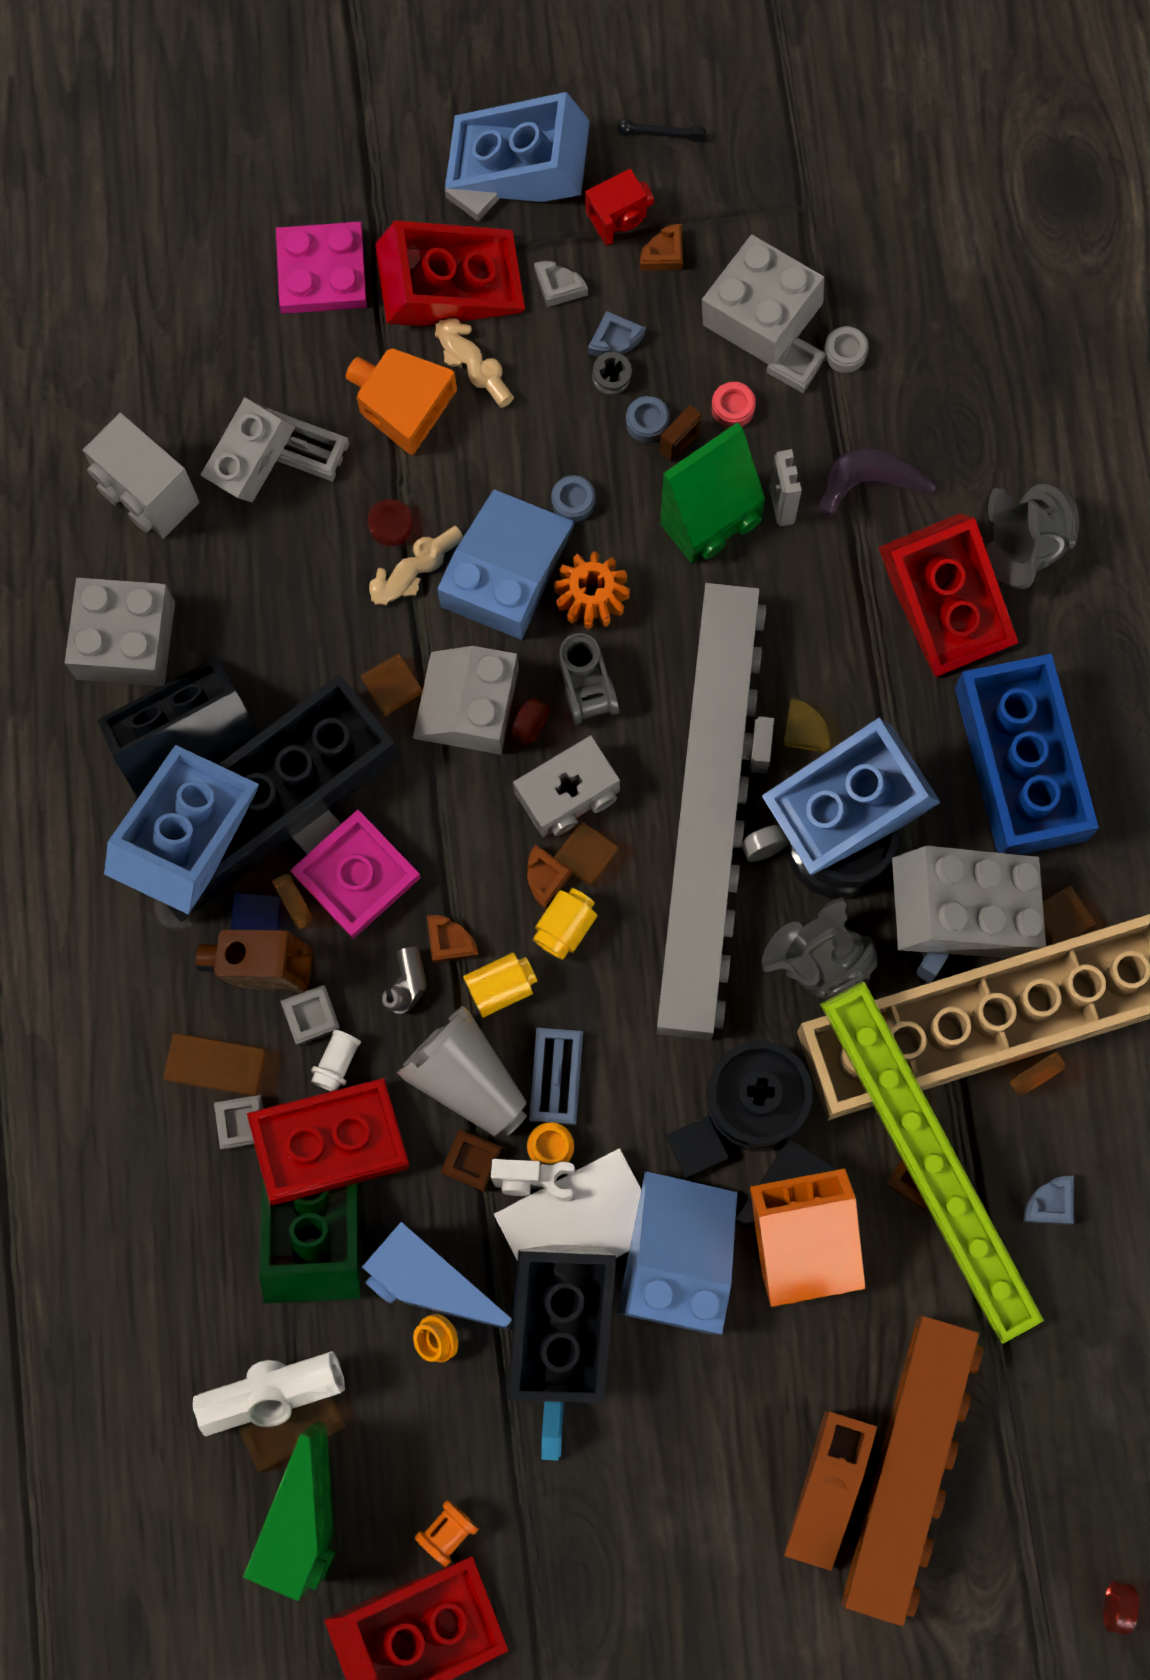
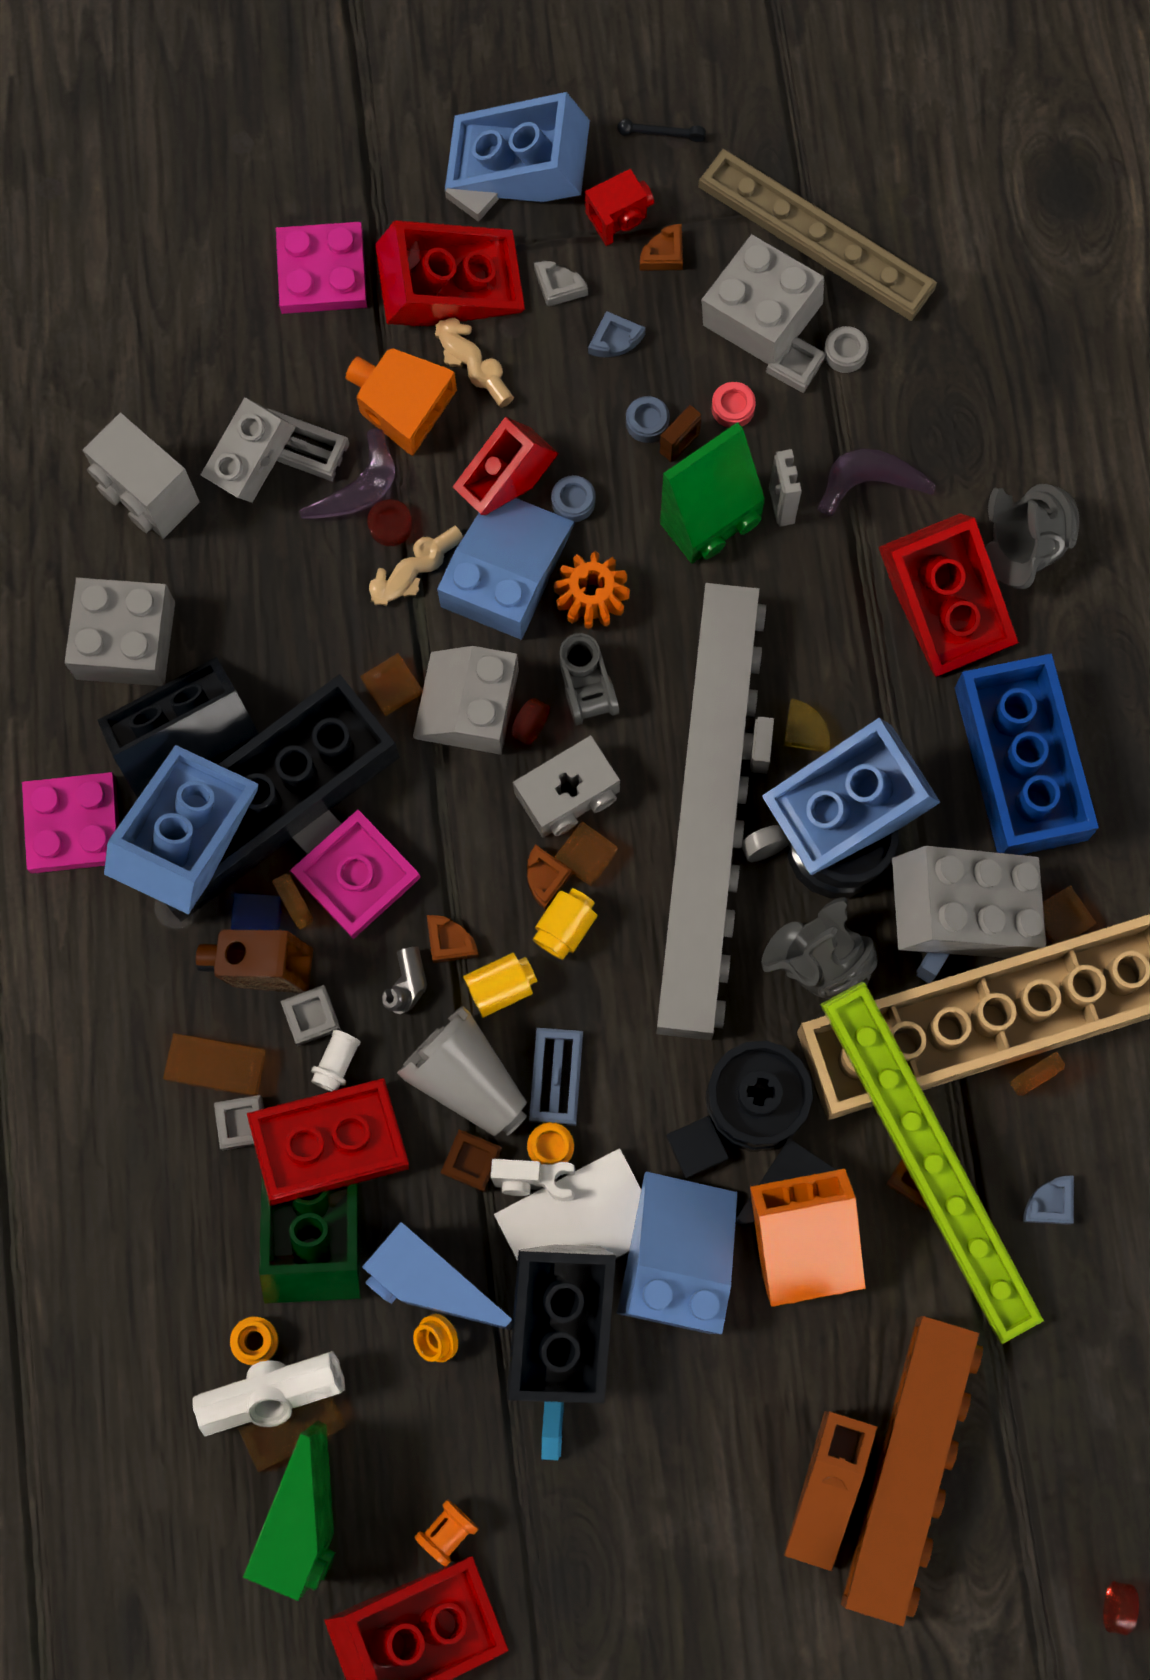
(69, 821): none -> dark pink plate
(239, 1337): none -> light orange plate
(365, 490): none -> piece
(505, 467): none -> red slope
(618, 361): dark grey bush -> none
(817, 234): none -> dark tan tile

